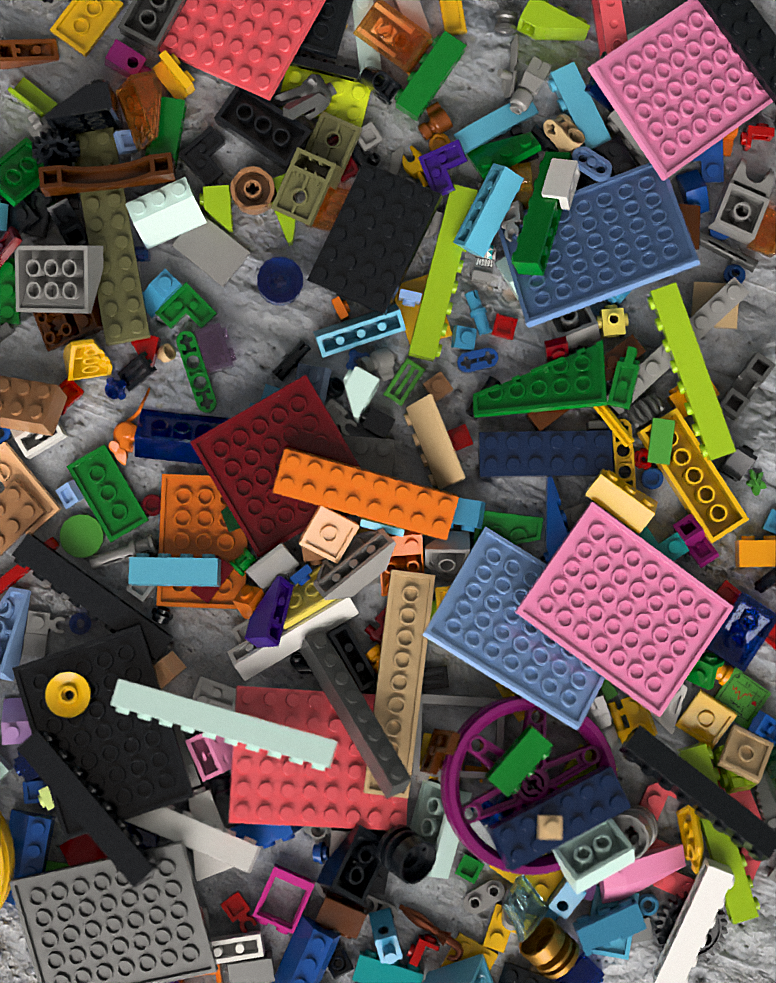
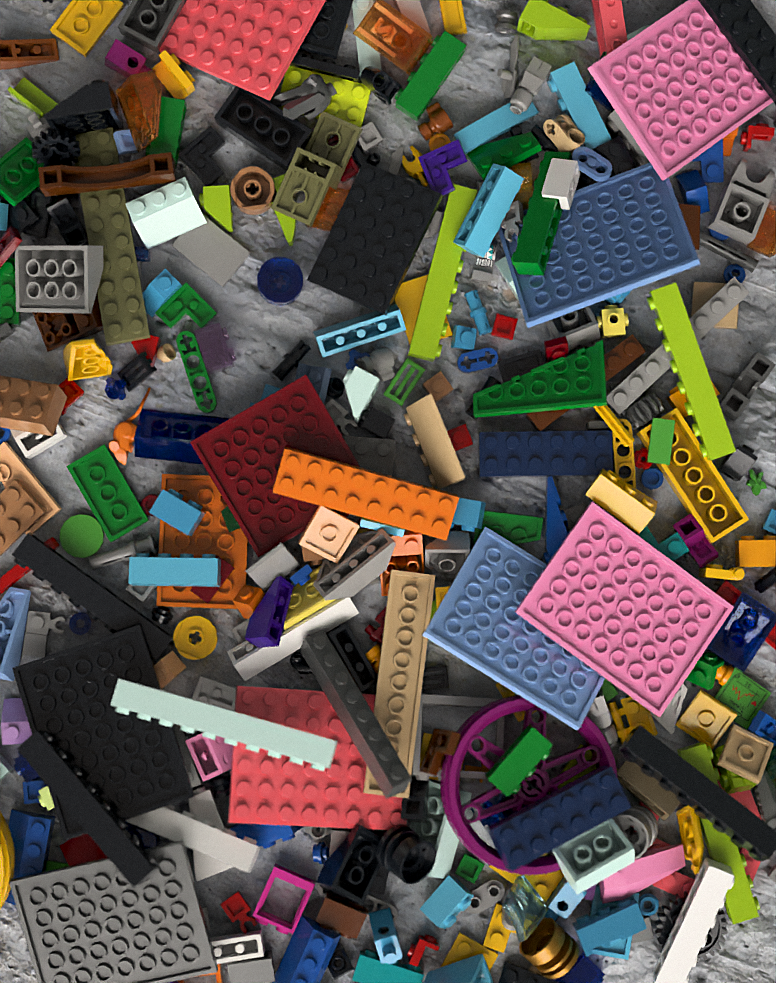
(56, 694): yellow dish -> none
(69, 494): light blue plate -> none
(176, 512): none -> dark azure brick
(184, 643): none -> yellow plate
(243, 561): green bush -> none
(341, 308): orange plate -> none
(409, 298): light blue plate -> none
(416, 806): none -> black slope
(444, 936): copper piece -> none
(447, 902): none -> medium azure brick
(519, 365): none -> black plate
(549, 827): tan plate -> none
(624, 380): green hinge -> none
(647, 790): none -> dark tan brick
(715, 571): none -> yellow plate

